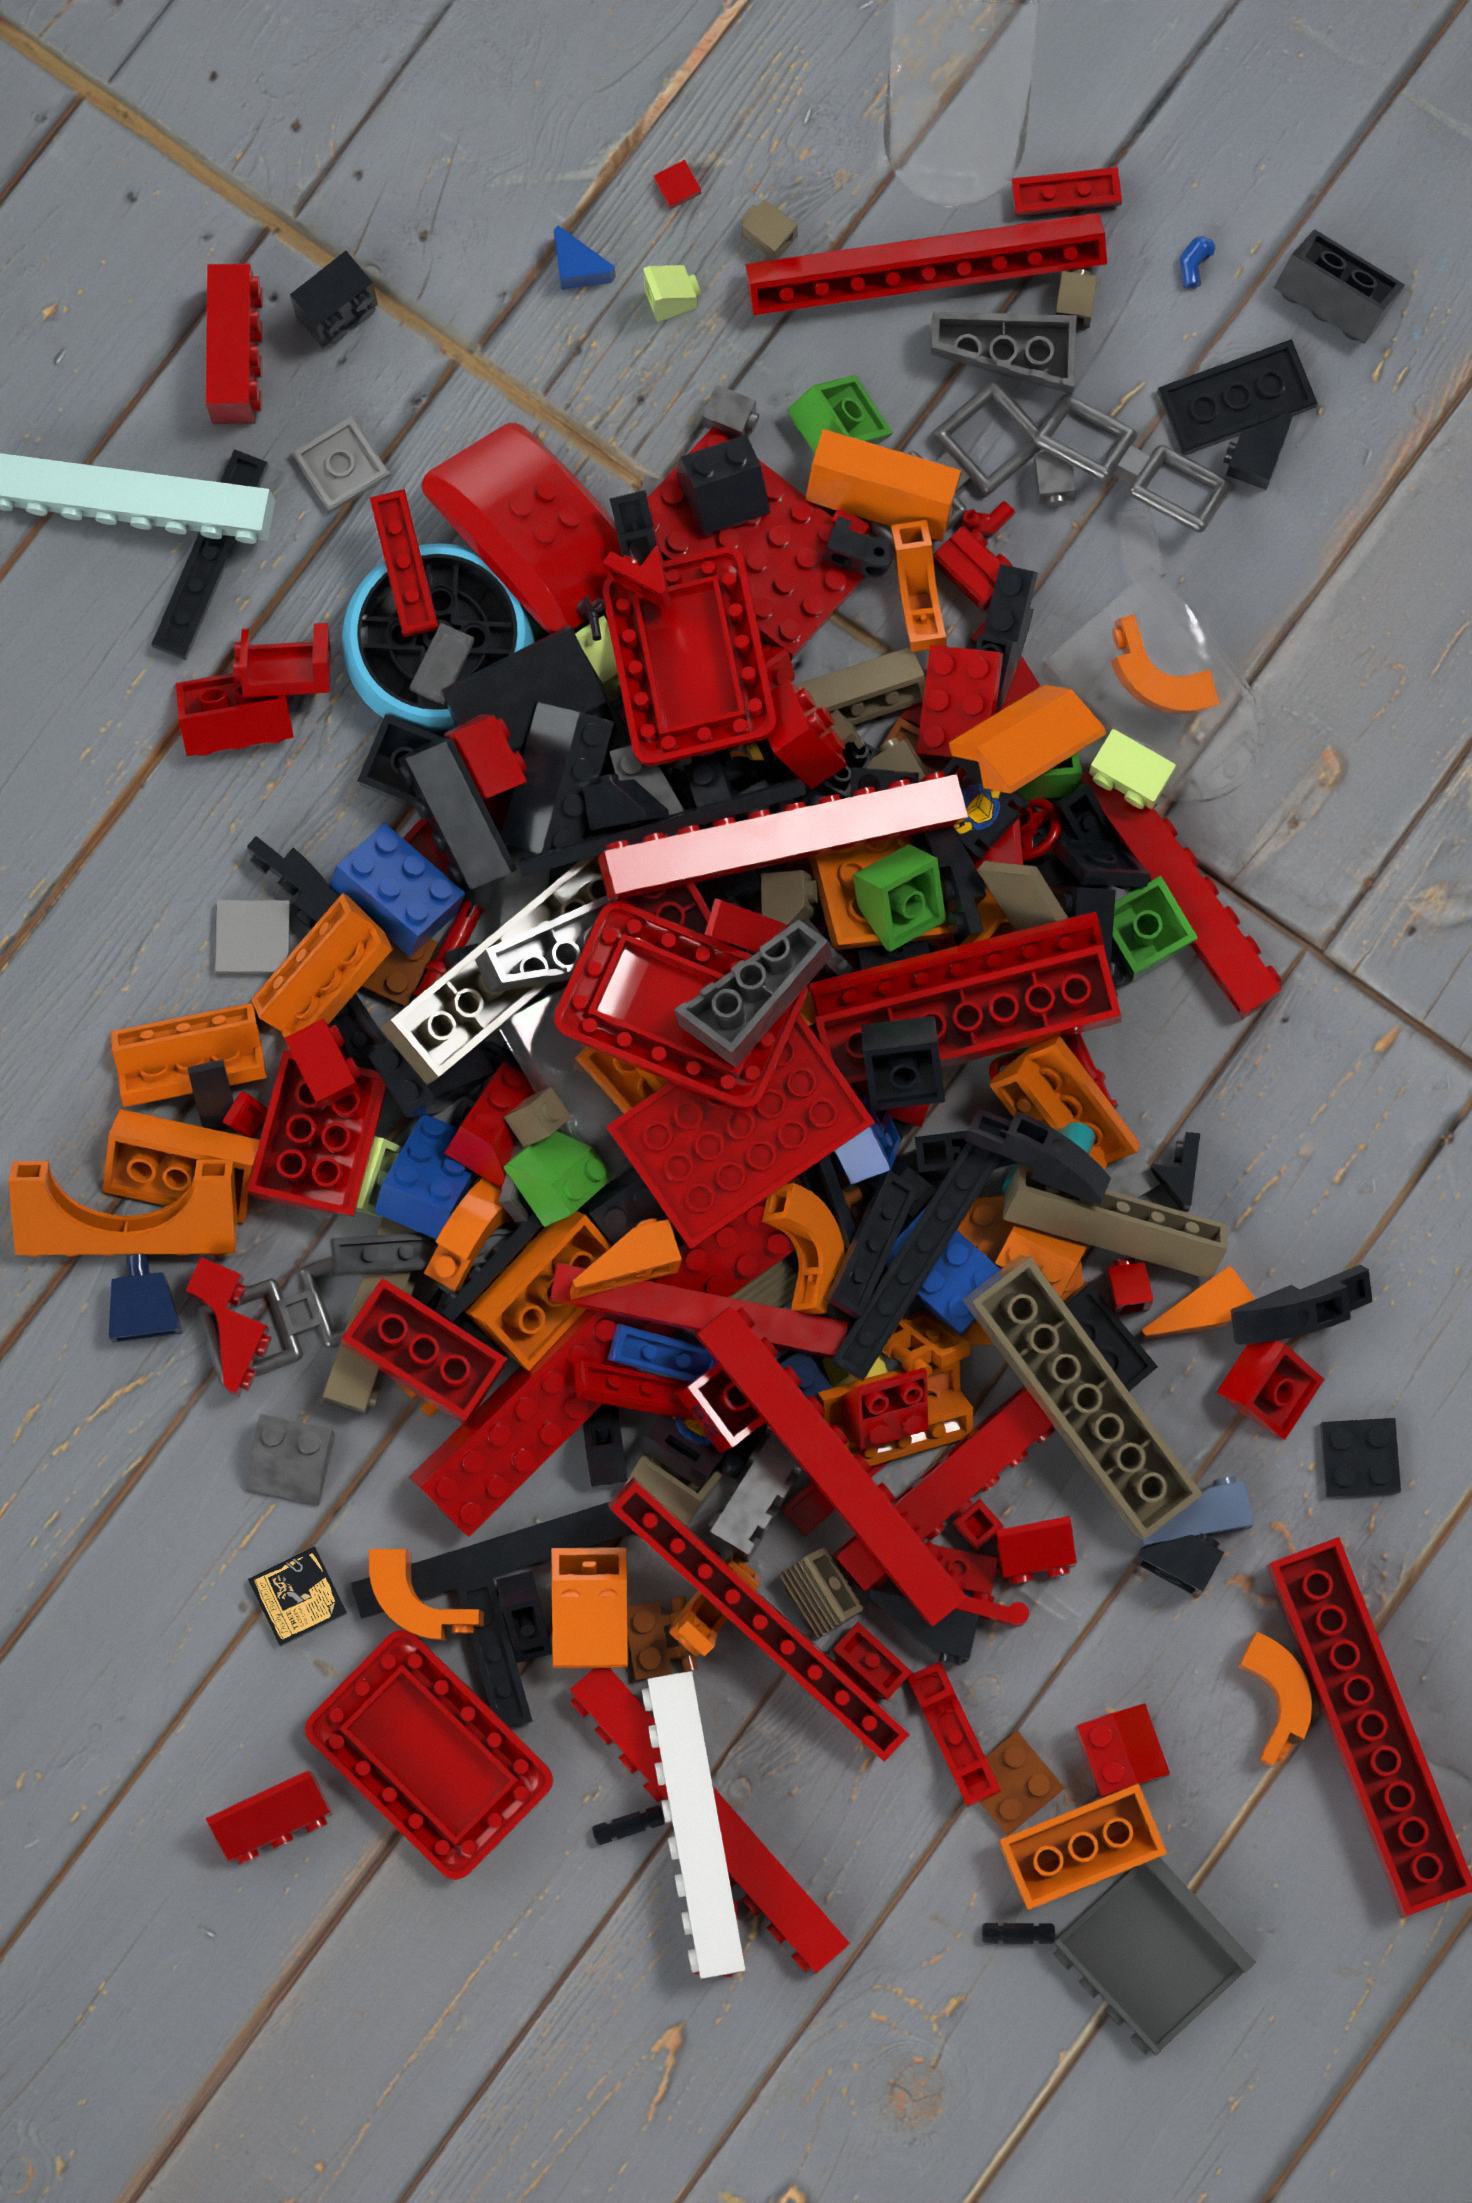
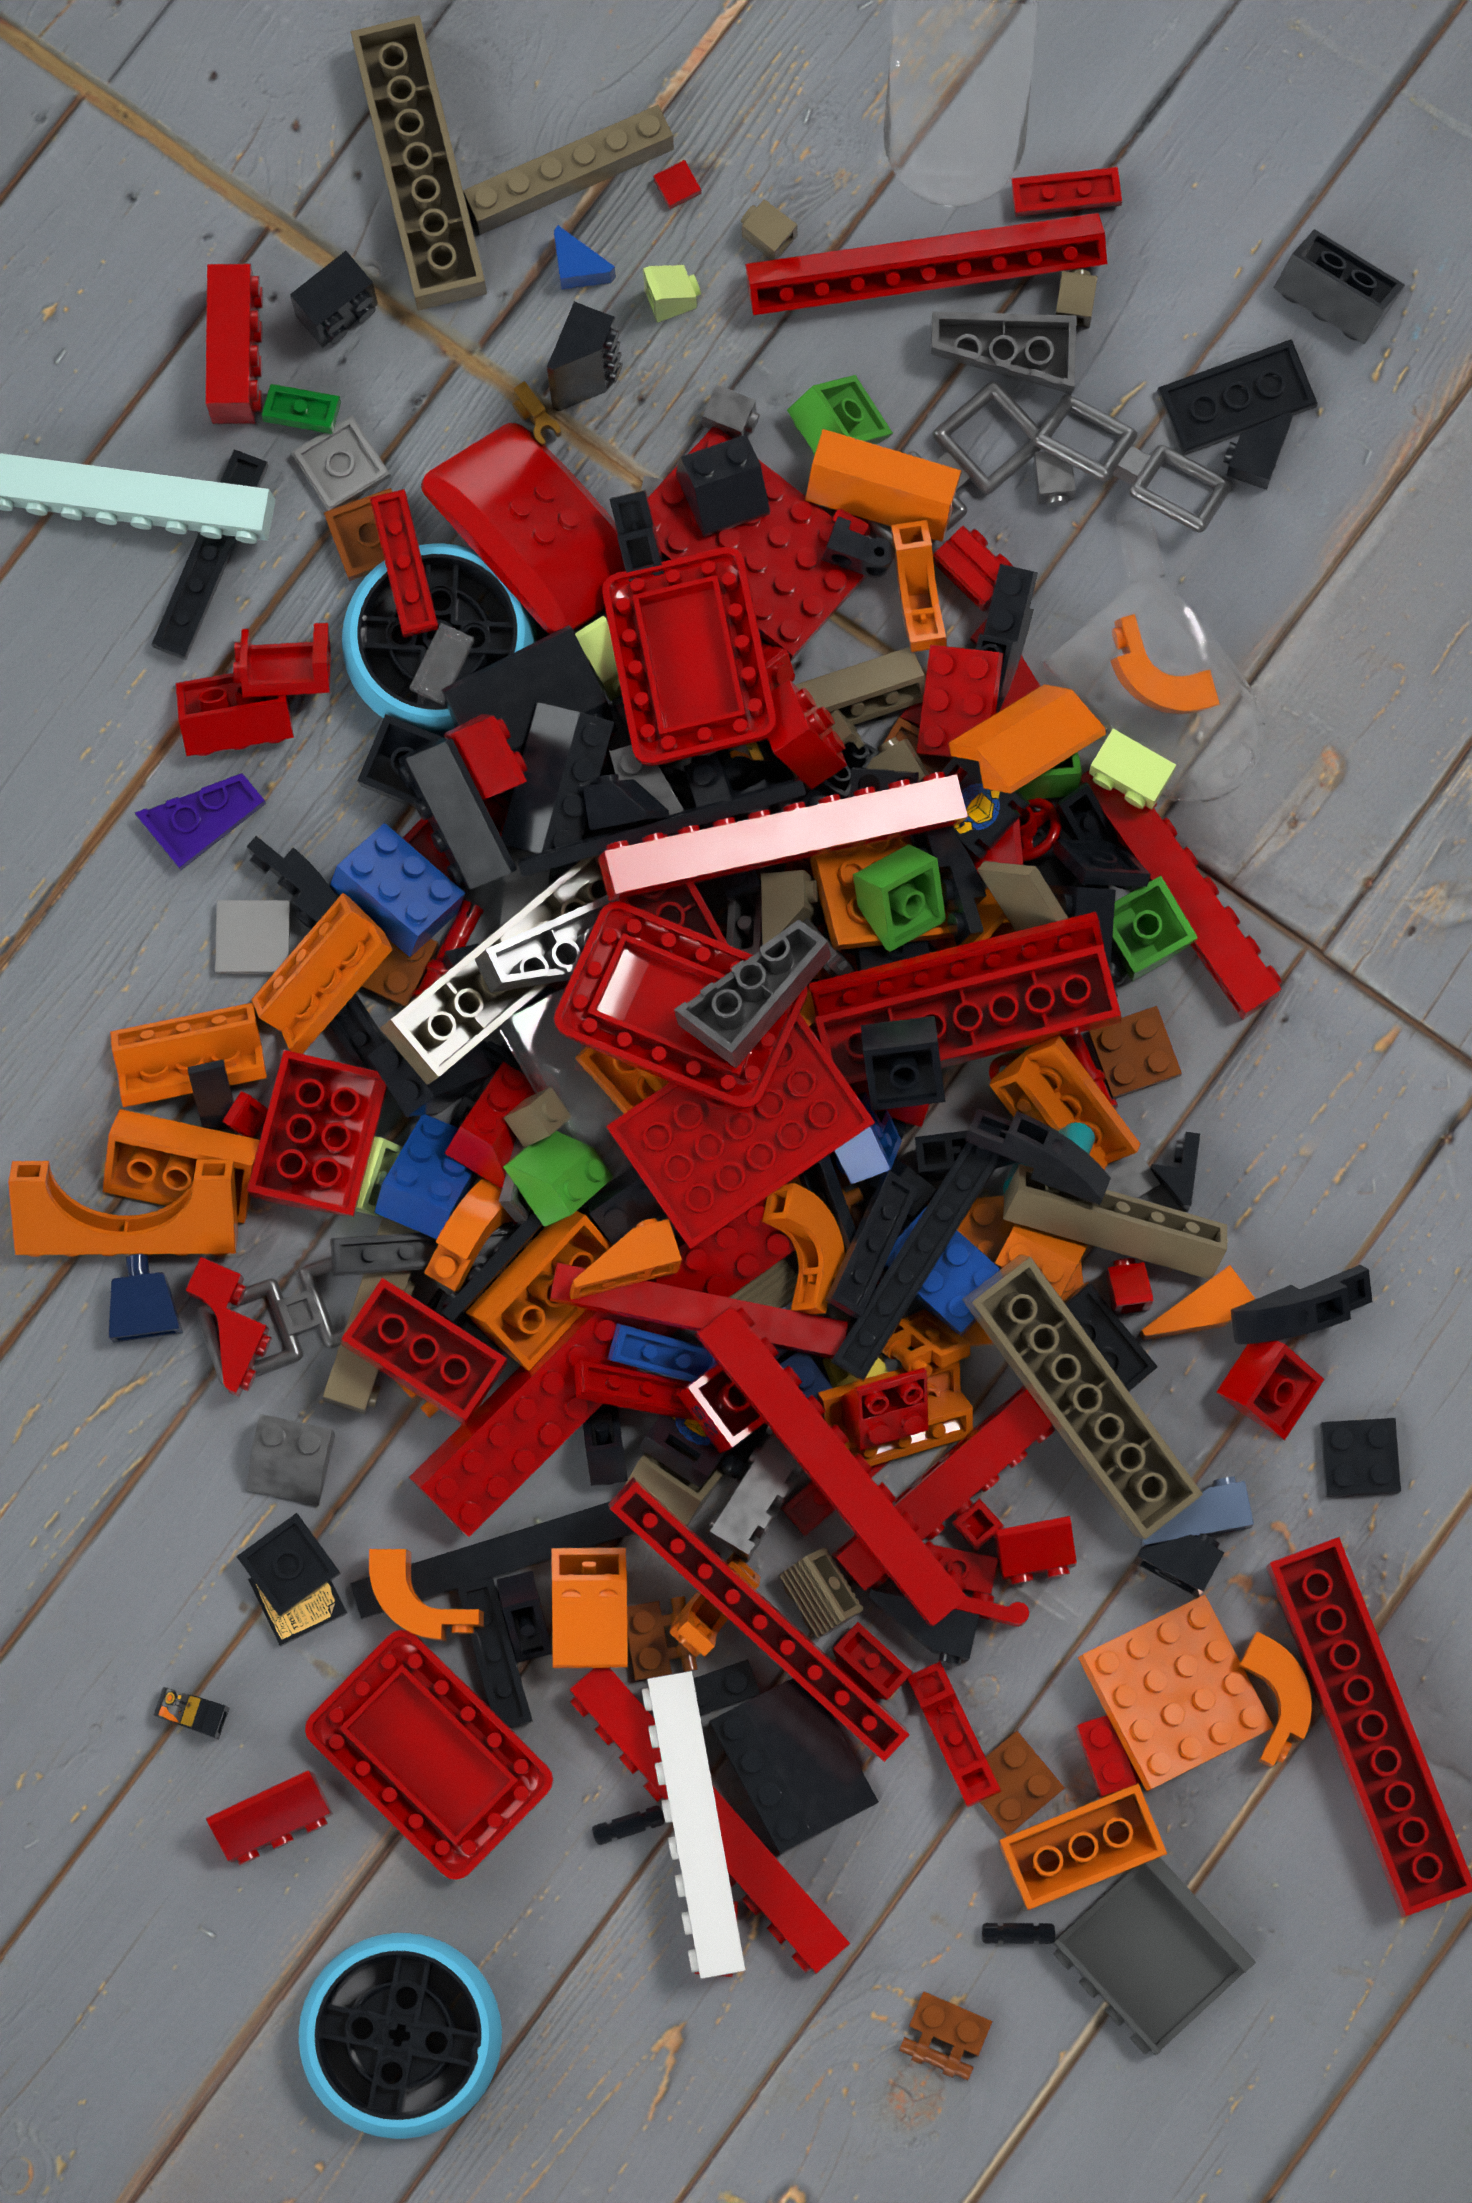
(192, 1712): none -> black leg
(199, 820): none -> dark purple wing
(288, 1565): none -> black plate
(301, 408): none -> green plate
(323, 1063): red brick -> none
(356, 536): none -> dark orange plate
(385, 2109): none -> wheel
(418, 162): none -> dark tan brick
(530, 407): none -> pearl gold plate
(569, 169): none -> dark tan brick
(583, 357): none -> black slope
(592, 613): black hand -> none
(644, 580): red slope -> none
(725, 1687): none -> black hinge
(741, 927): red slope -> none
(793, 1764): none -> black slope
(949, 2024): none -> dark orange plate
(987, 523): red arm -> none
(1135, 1053): none -> dark orange plate
(1175, 1692): none -> orange plate
(1191, 258): blue arm -> none

